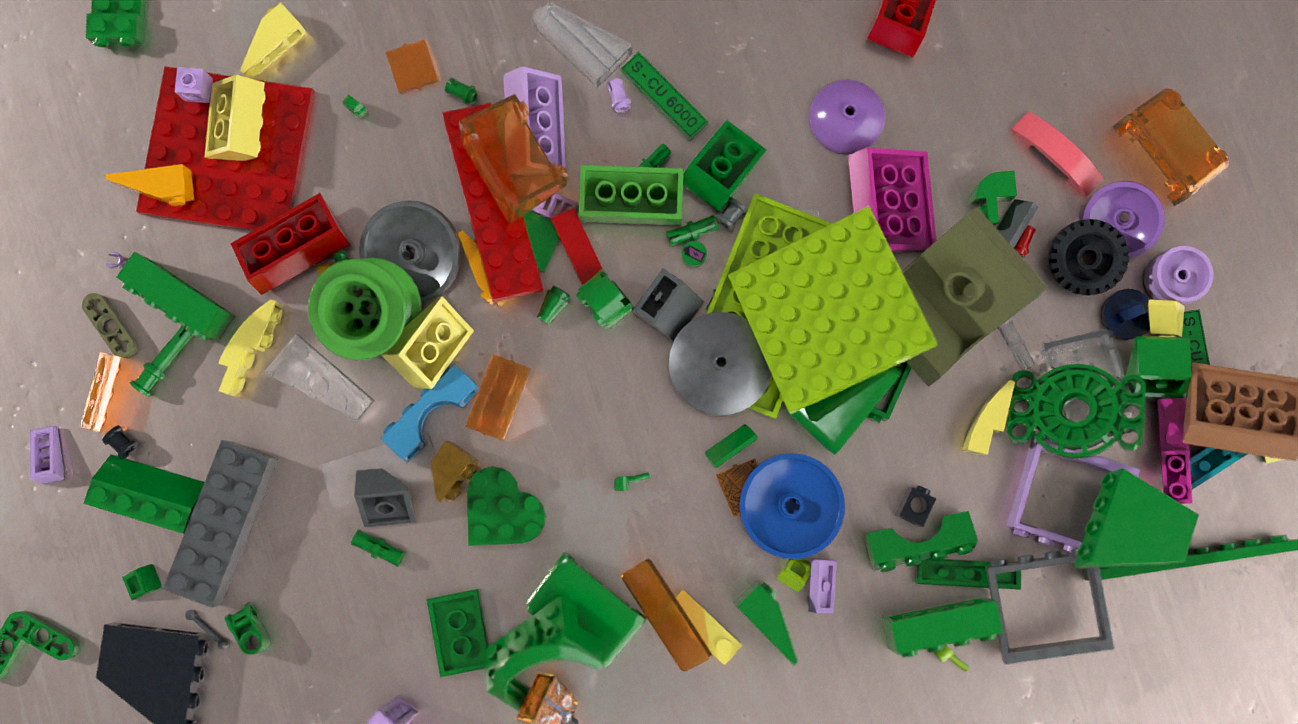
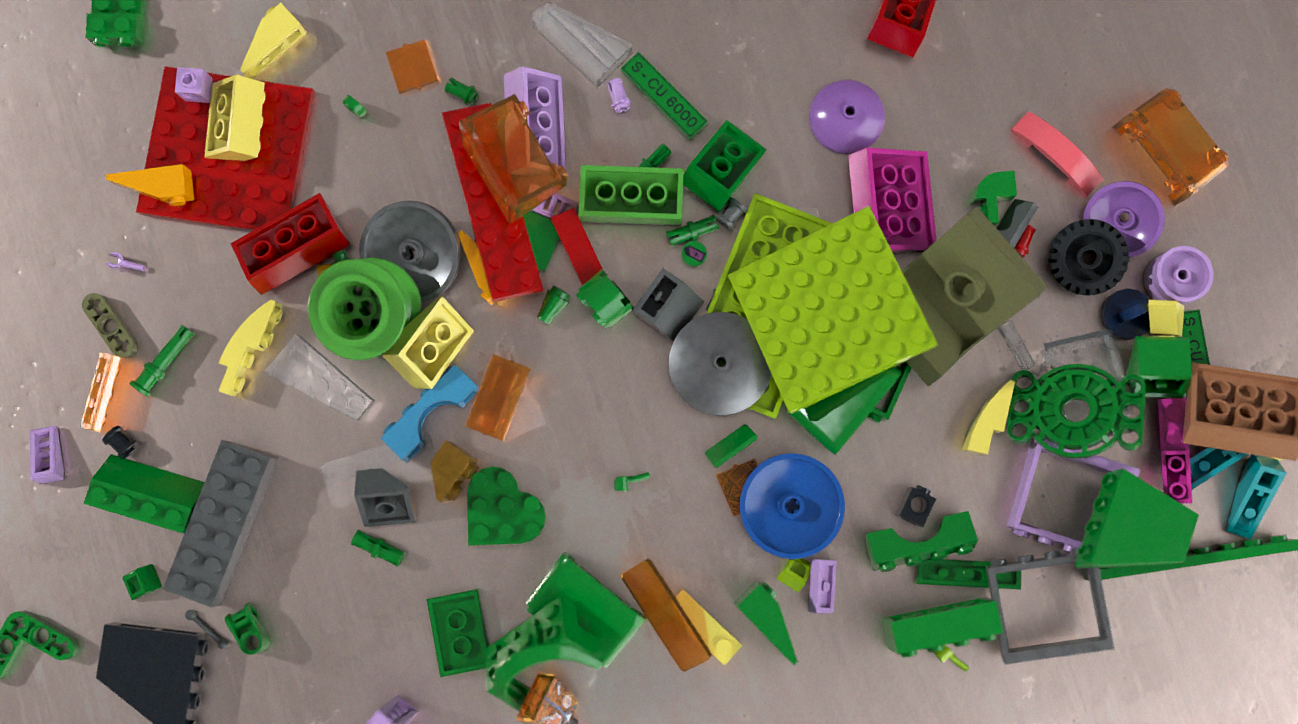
(174, 298): green brick -> none
(1254, 494): none -> teal slope

